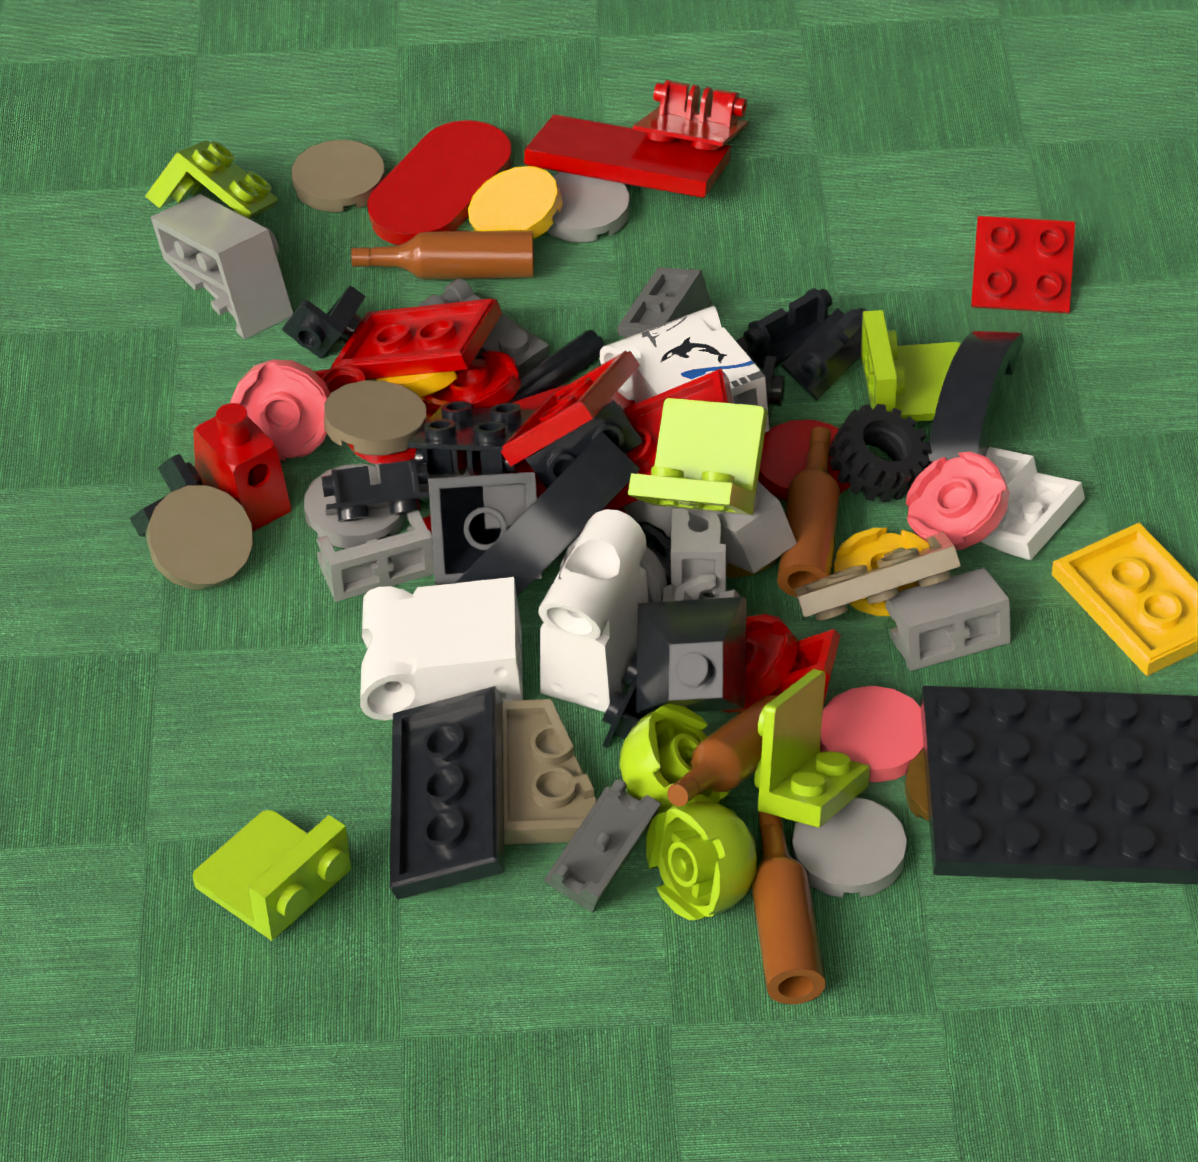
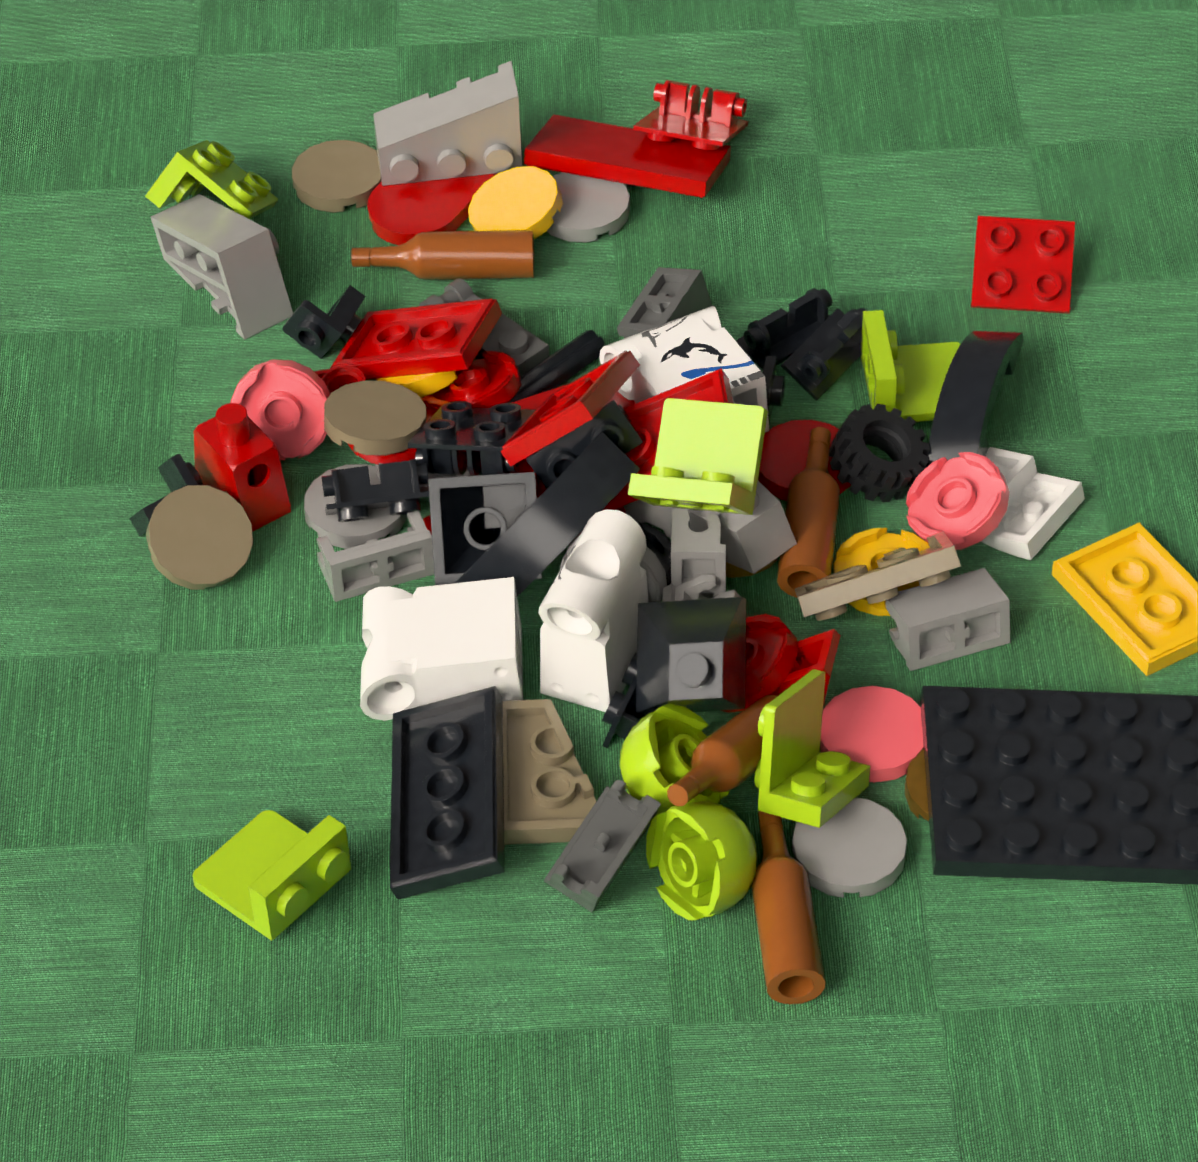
(453, 133): none -> light grey wedge

